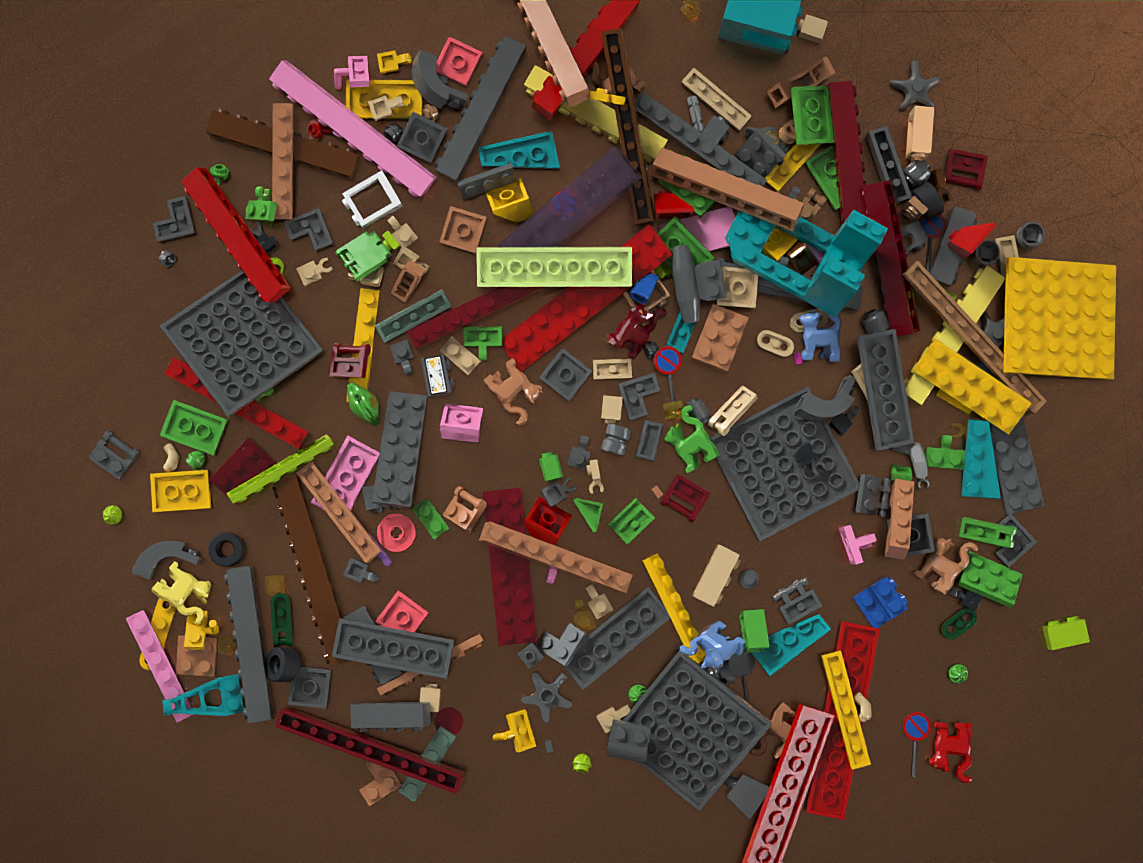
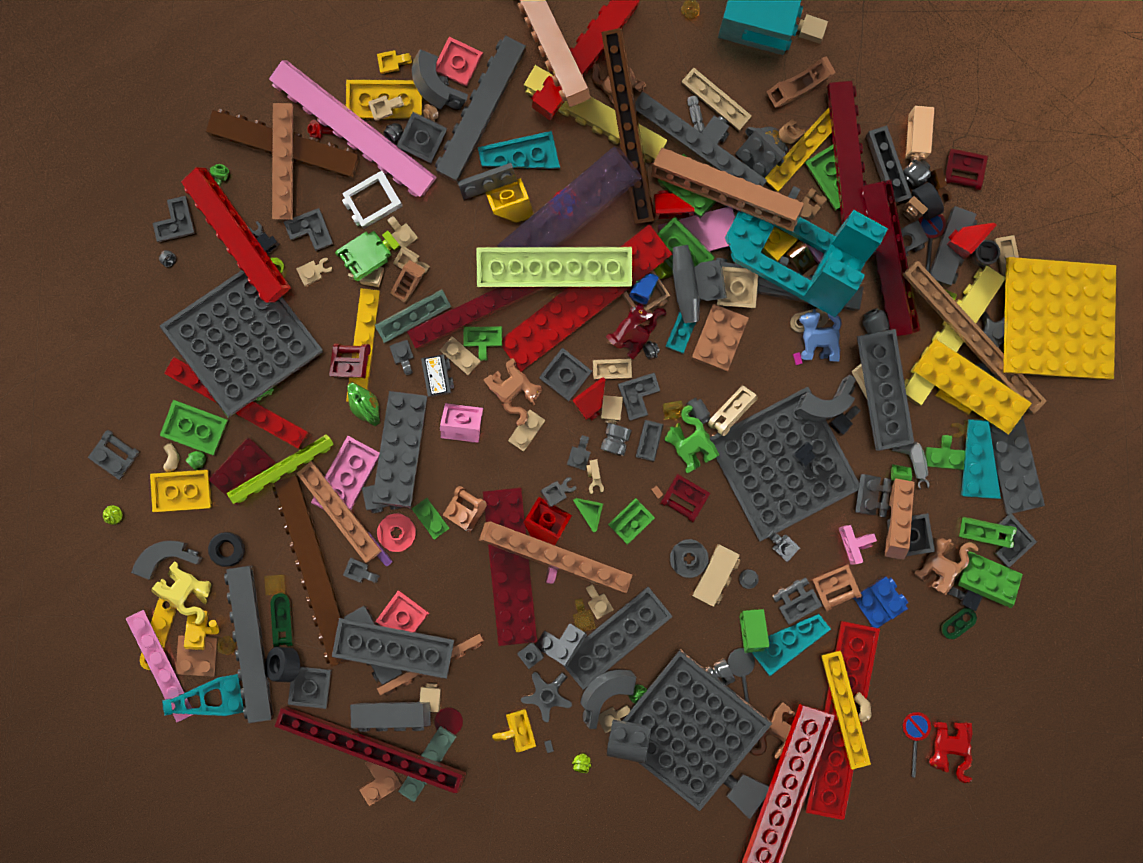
(263, 208): bright green plate -> none
(357, 72): bright pink plate -> none
(463, 230): nougat plate -> none
(525, 433): none -> tan plate
(550, 467): bright green brick -> none
(590, 400): none -> red slope
(601, 689): none -> dark grey arch
(602, 95): yellow plate -> none
(668, 361): piece -> none
(673, 603): yellow plate -> none
(697, 565): none -> dark grey plate
(715, 646): medium blue animal -> none
(775, 342): tan plate -> none
(784, 546): none -> plate
(812, 115): bright green plate -> none
(834, 581): none -> nougat plate
(916, 87): dark grey animal -> none
(958, 673): bright green plate -> none
(1029, 235): dark grey wheel -> none
(1066, 634): lime brick -> none

